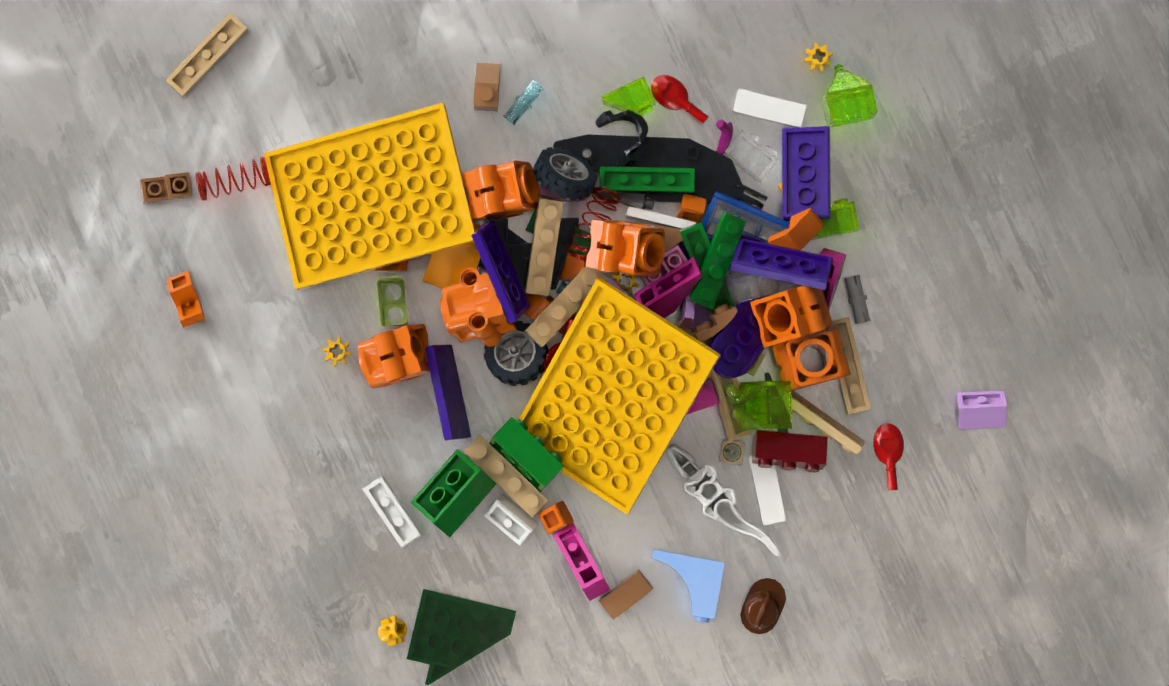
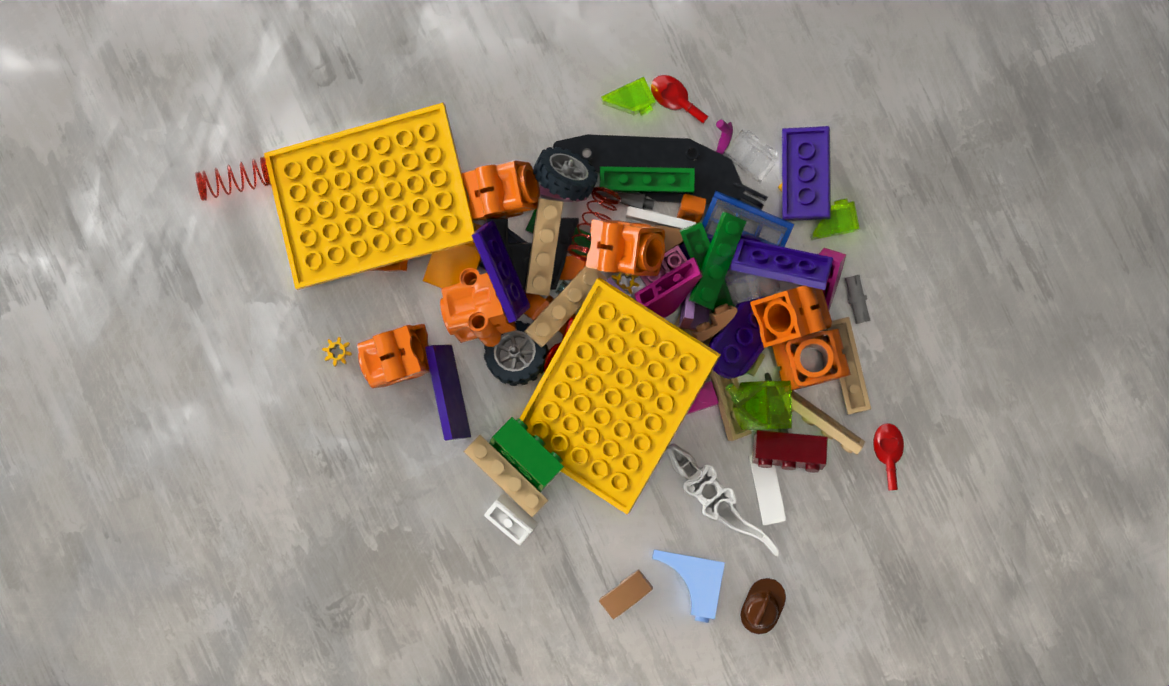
(166, 188): medium nougat slope -> none
(186, 299): orange slope -> none
(206, 54): tan plate -> none
(391, 511): white tile -> none
(392, 631): yellow gear -> none
(400, 302): yellowish green piece -> none
(453, 493): green slope -> none
(454, 631): dark green wing -> none
(487, 87): medium nougat slope -> none
(523, 102): clear light blue pin -> none
(555, 517): orange slope -> none
(581, 562): dark pink slope -> none
(641, 127): black helmet -> none
(731, 452): tile -> none
(769, 108): white tile -> none
(800, 231): orange slope -> none
(814, 62): yellow gear -> none
(848, 99): clear neon green piece -> none
(981, 409): lavender panel -> none

